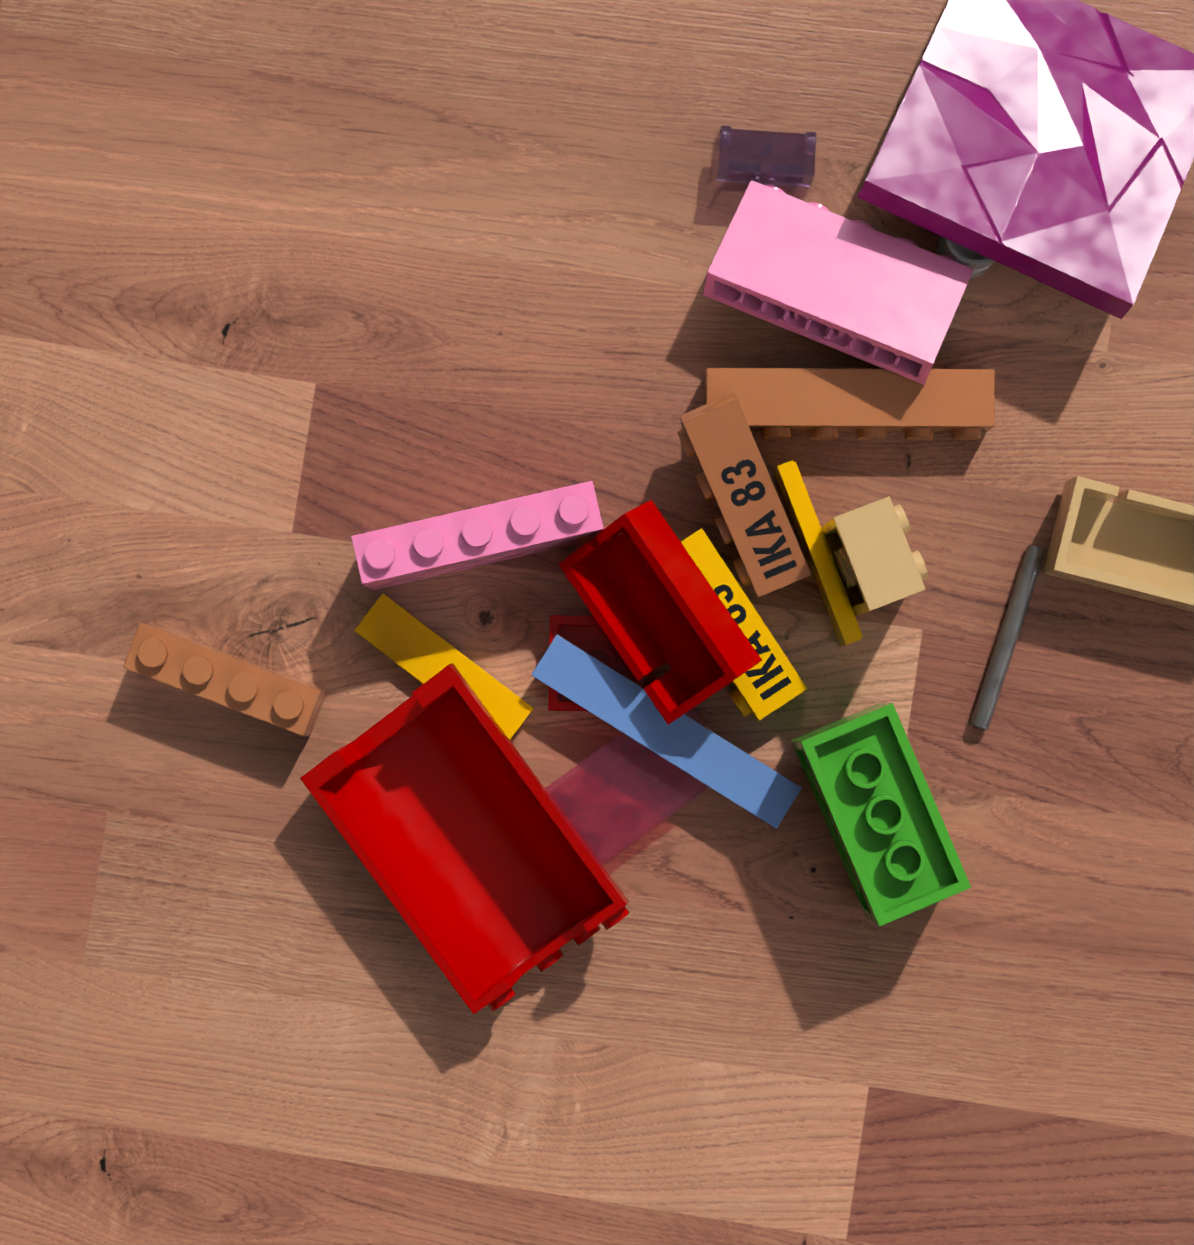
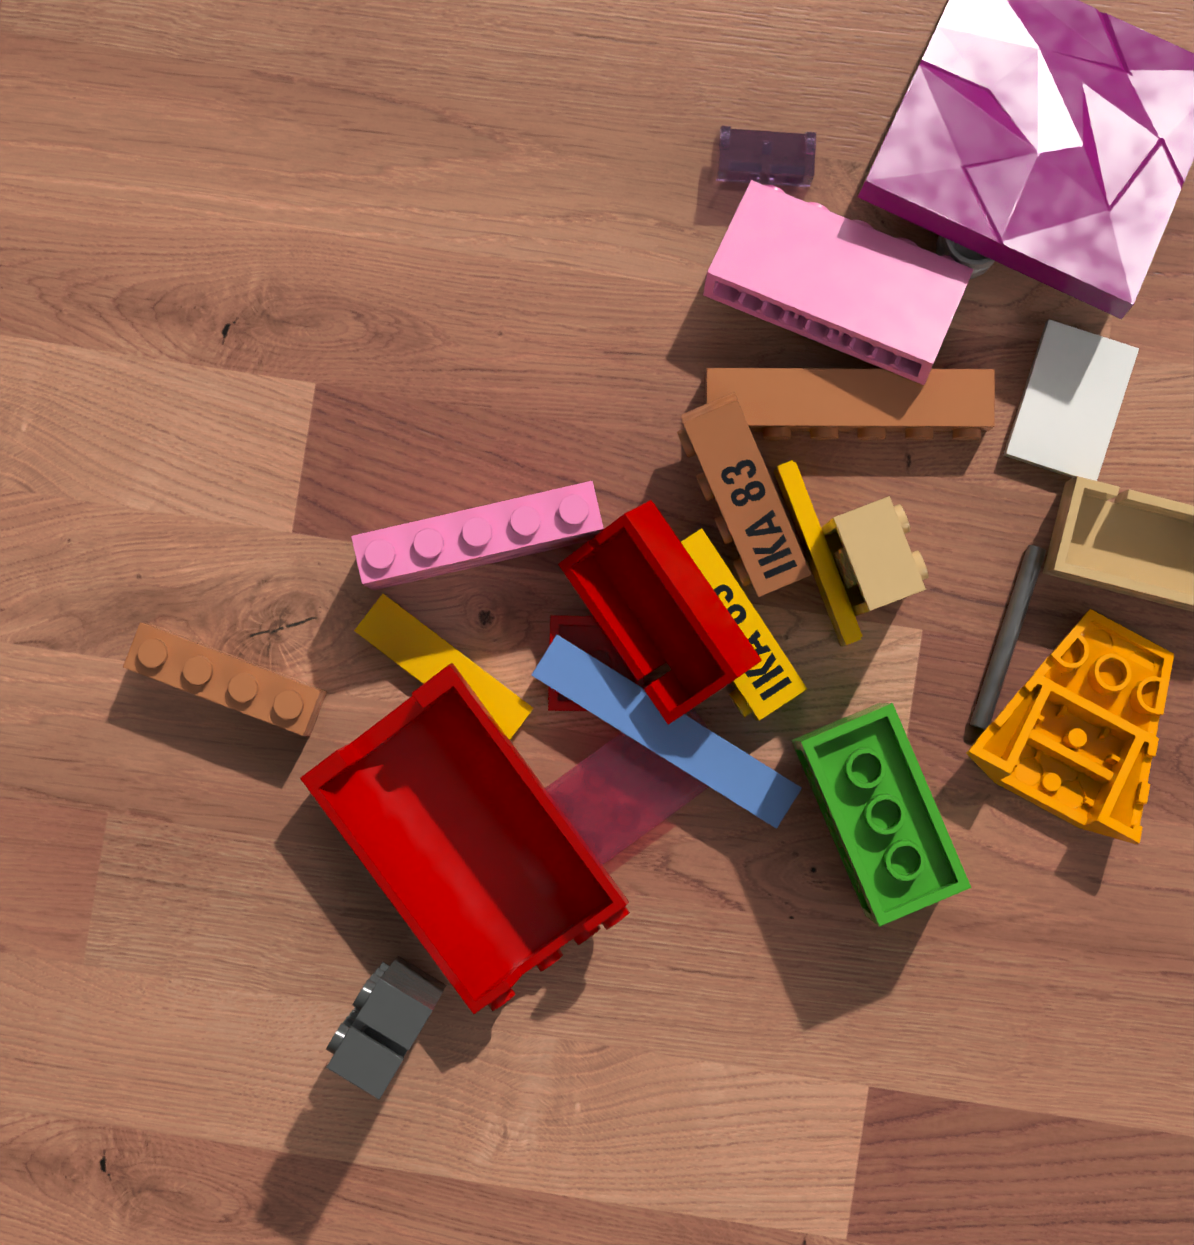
(383, 1025): none -> dark grey piece
(1071, 401): none -> white tile
(1084, 729): none -> light orange wedge

